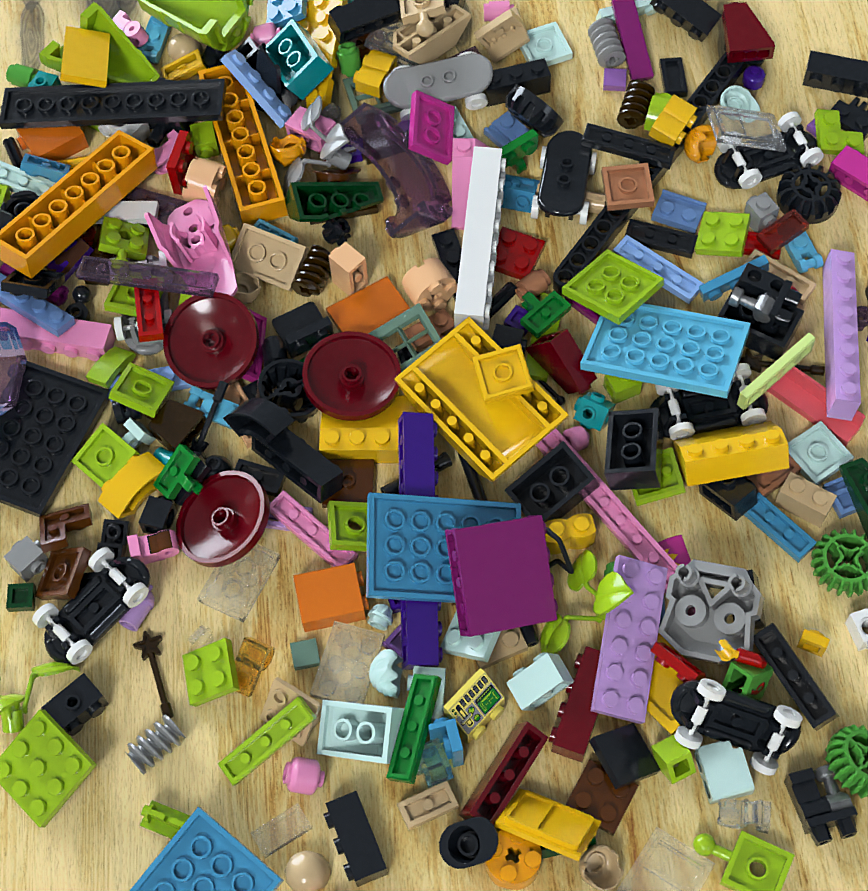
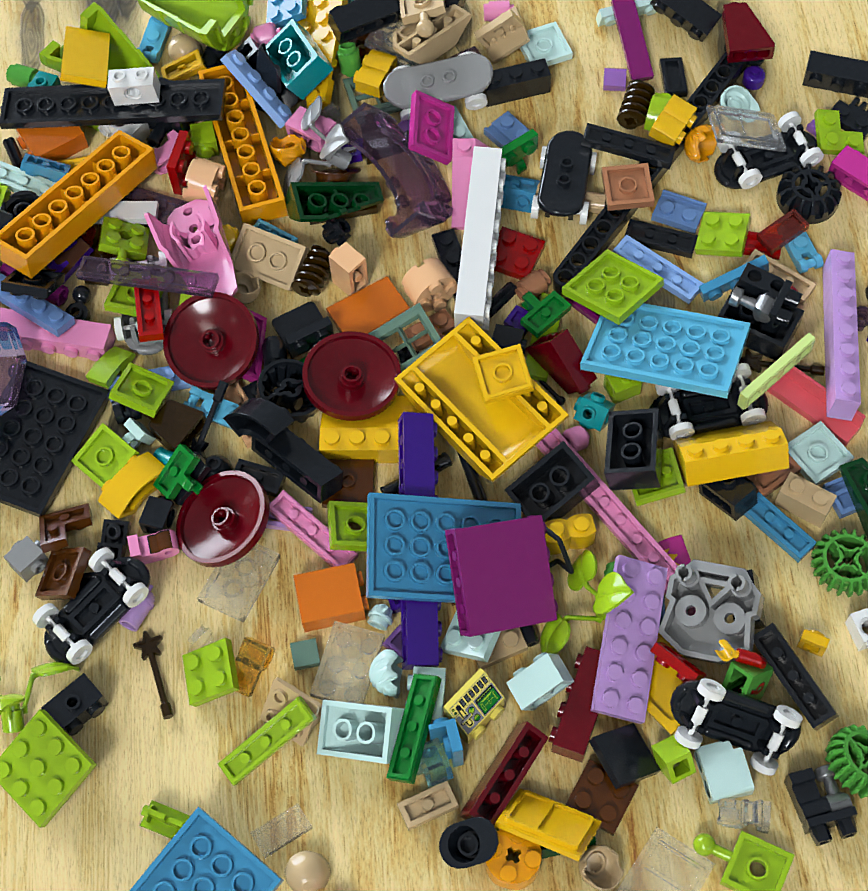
(21, 597): dark green plate -> none
(132, 29): bright pink leg -> none
(134, 86): none -> white brick
(154, 744): light grey piece -> none
(303, 775): bright pink head -> none
(355, 839): black brick -> none
(533, 111): black gear -> none
(606, 43): light grey piece -> none
(762, 211): light grey brick -> none

